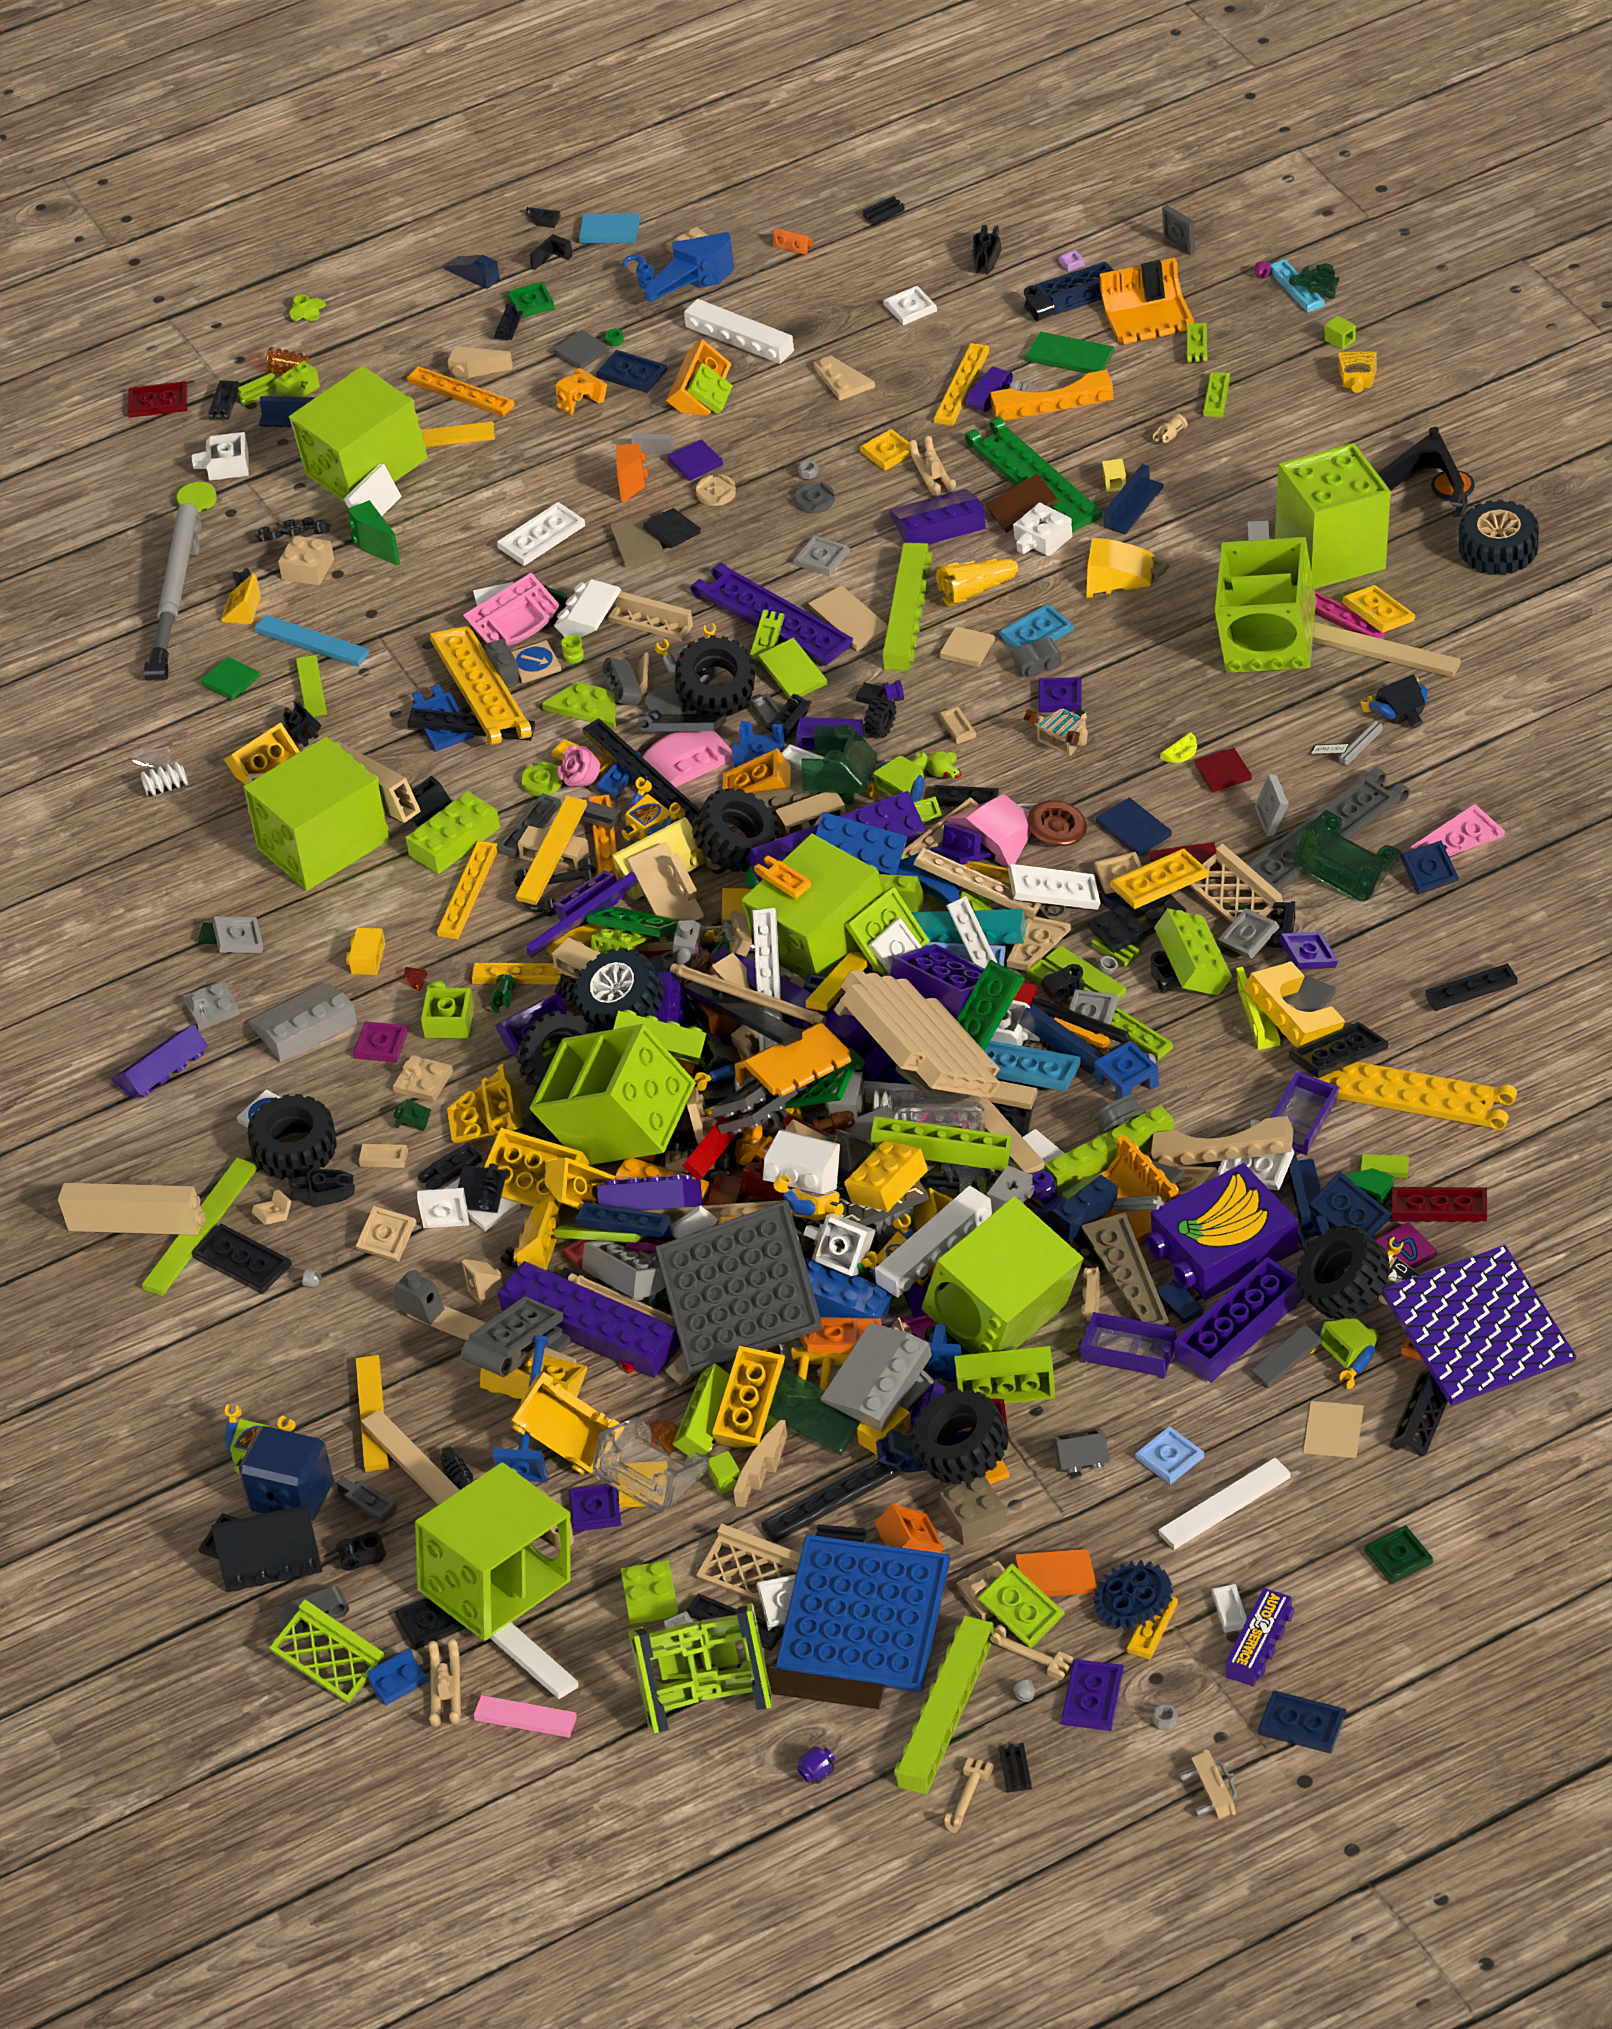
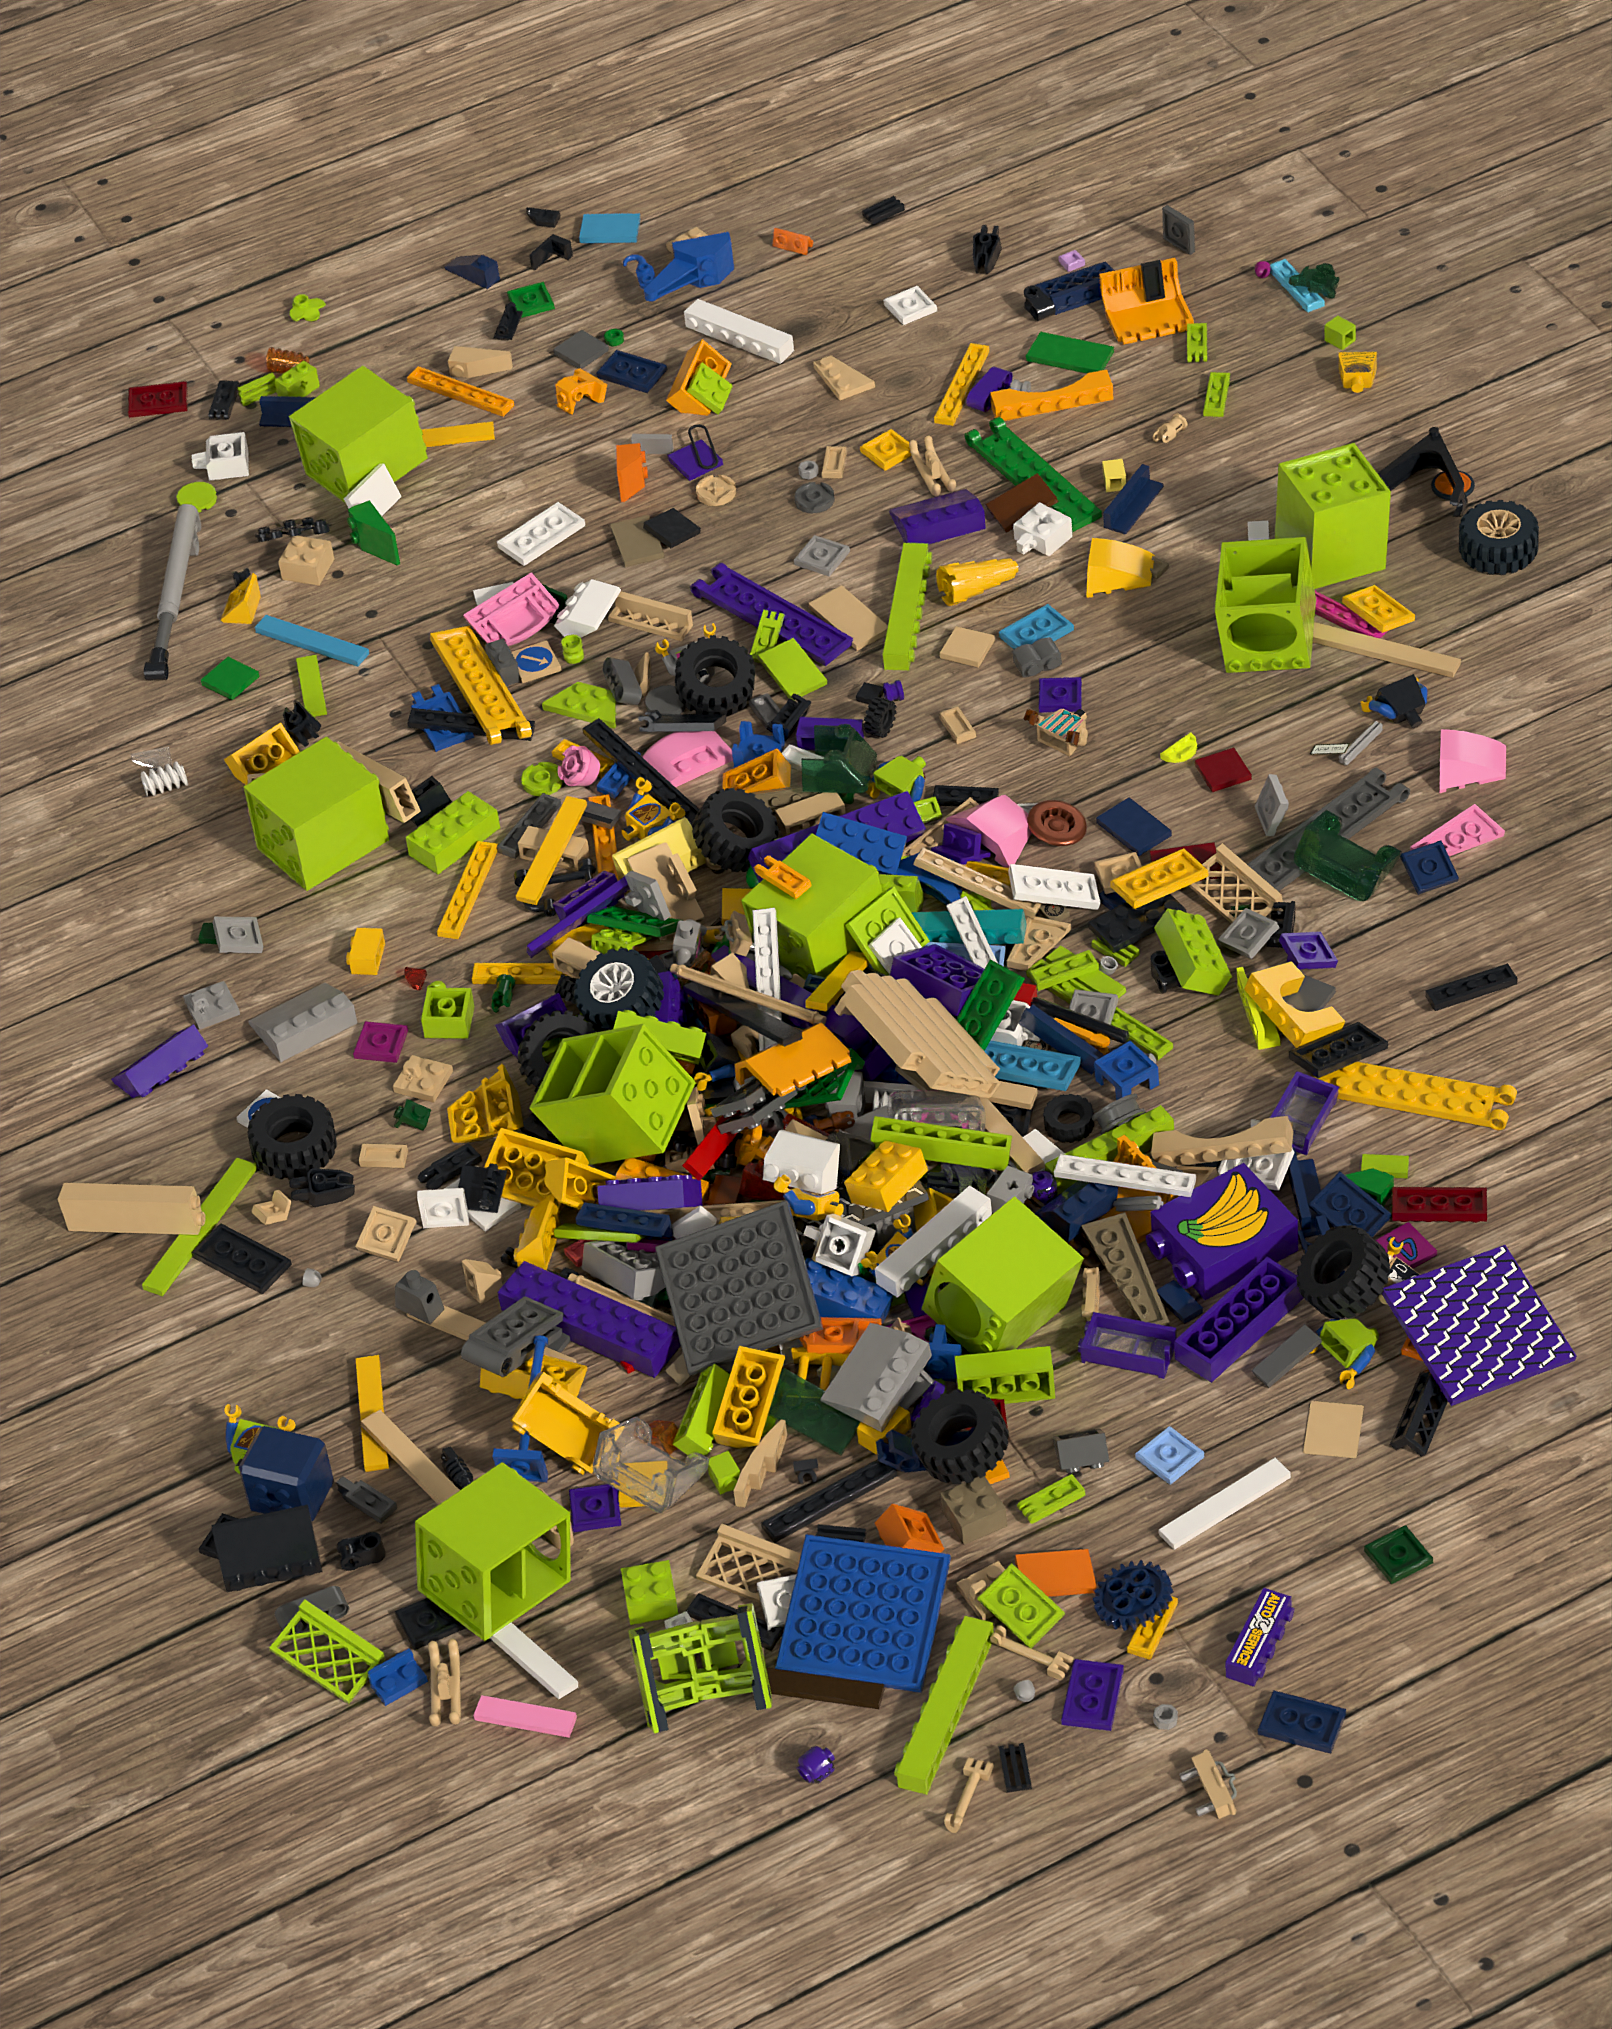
(646, 895): none -> light grey hinge
(695, 449): none -> black piece
(806, 1467): none -> black tile
(834, 462): none -> tan tile
(941, 764): lime animal -> none
(1051, 1499): none -> lime hinge
(1062, 984): black piece -> none
(1063, 970): none -> lime tile
(1068, 1132): none -> black tyre
(1125, 1175): none -> white tile
(1229, 1607): white tile -> none
(1470, 759): none -> bright pink wedge

